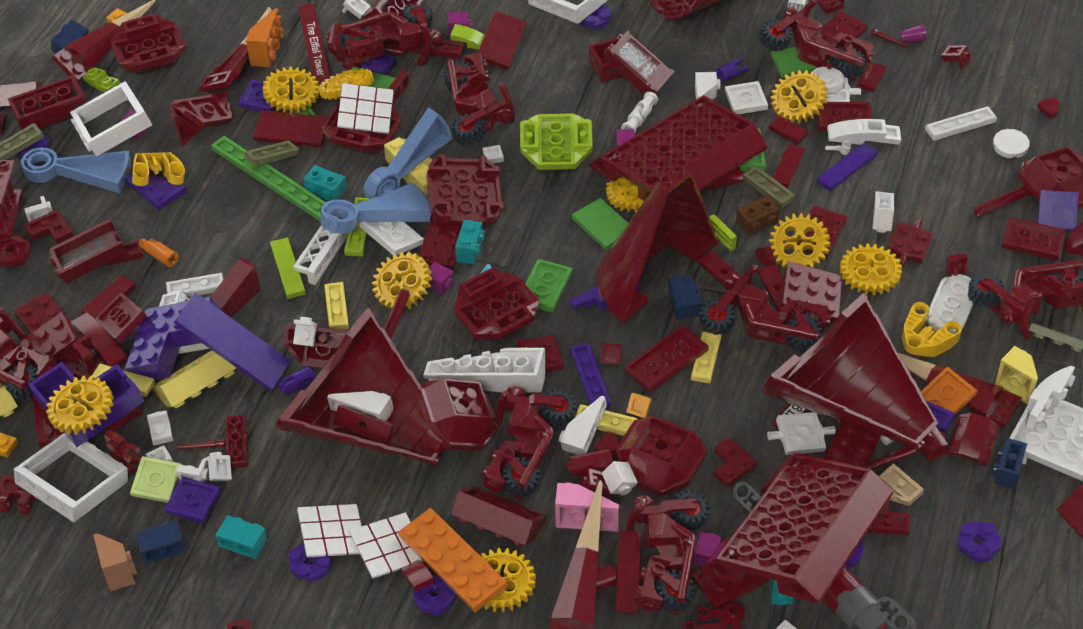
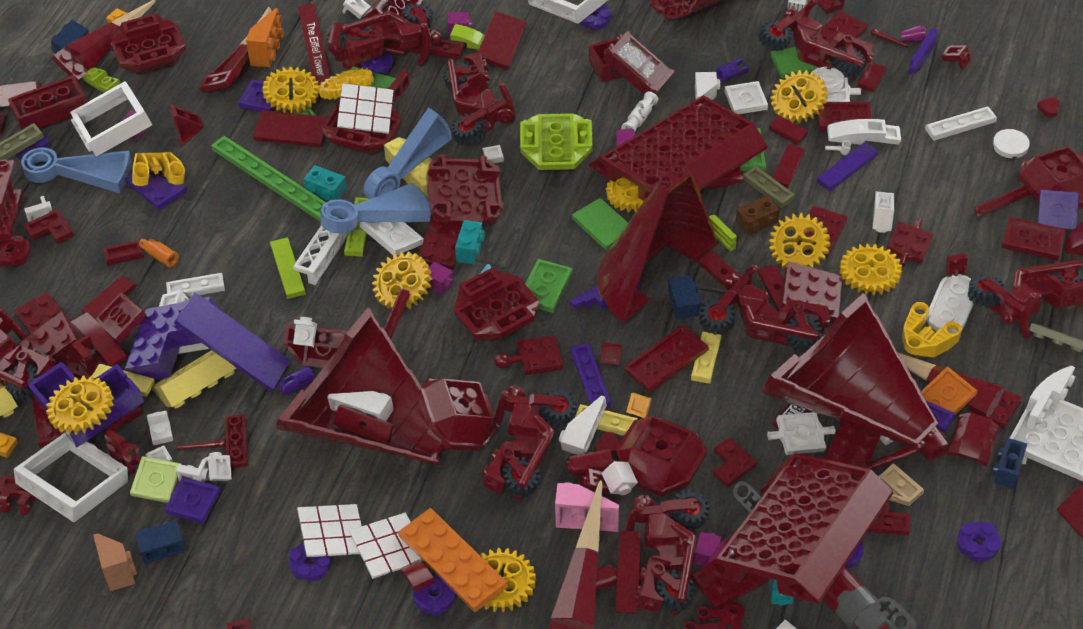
(87, 251): dark red door -> none
(205, 109): dark red wing -> none
(237, 287): dark red slope -> none
(241, 537): teal brick -> none
(271, 153): olive plate -> none
(336, 306): light yellow tile -> none
(495, 371): white wedge -> none
(497, 515): dark red slope -> none
(765, 255): dark red tile -> none
(923, 51): none -> dark purple piece
(1017, 373): light yellow slope -> none

